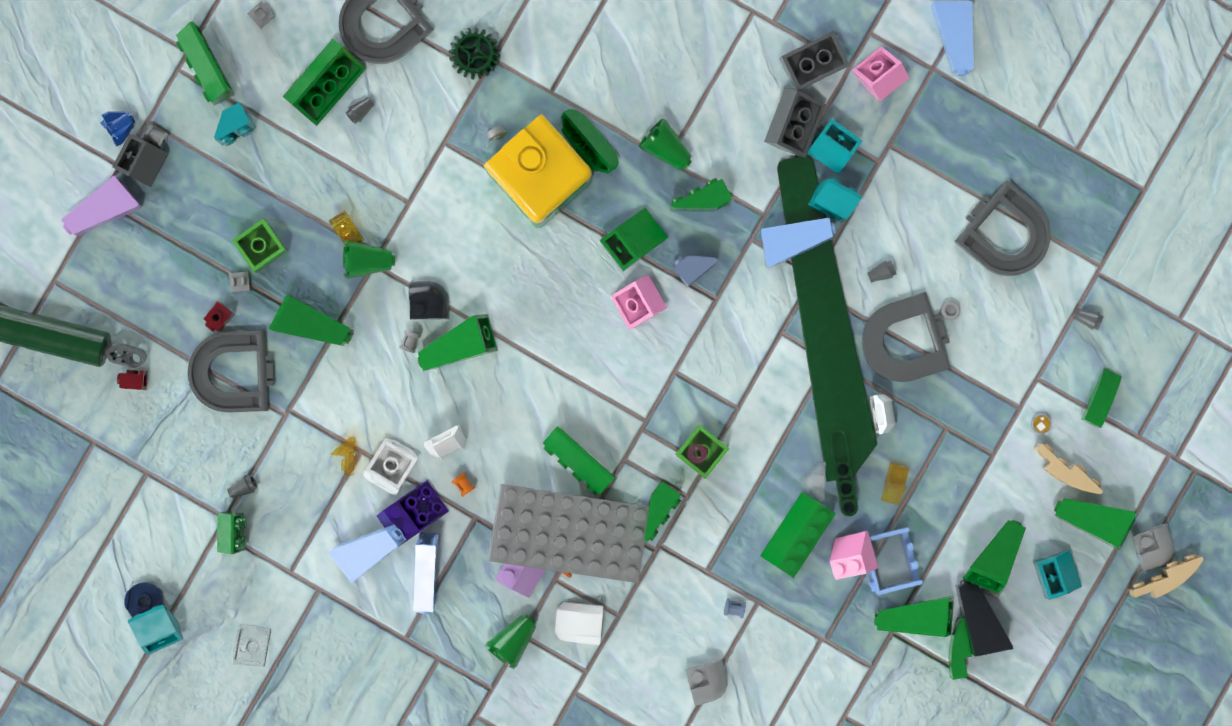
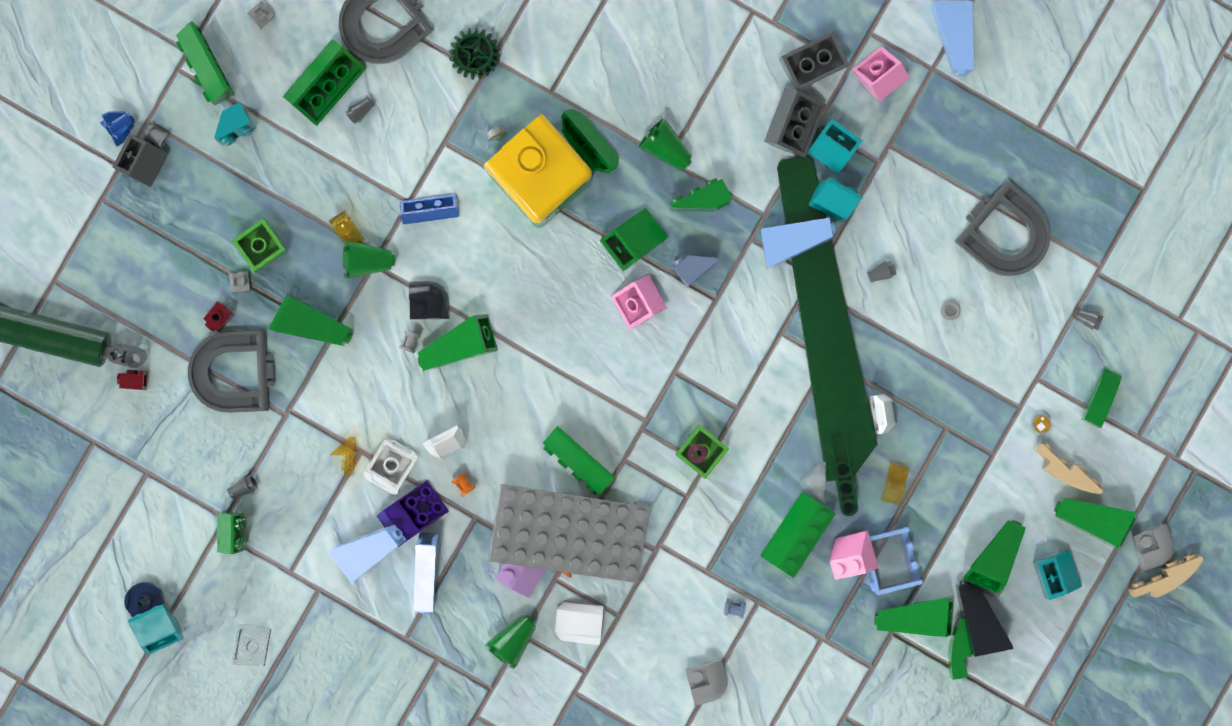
(101, 207): lavender slope -> none
(429, 209): none -> blue slope
(660, 504): green slope -> none
(913, 369): dark grey piece -> none

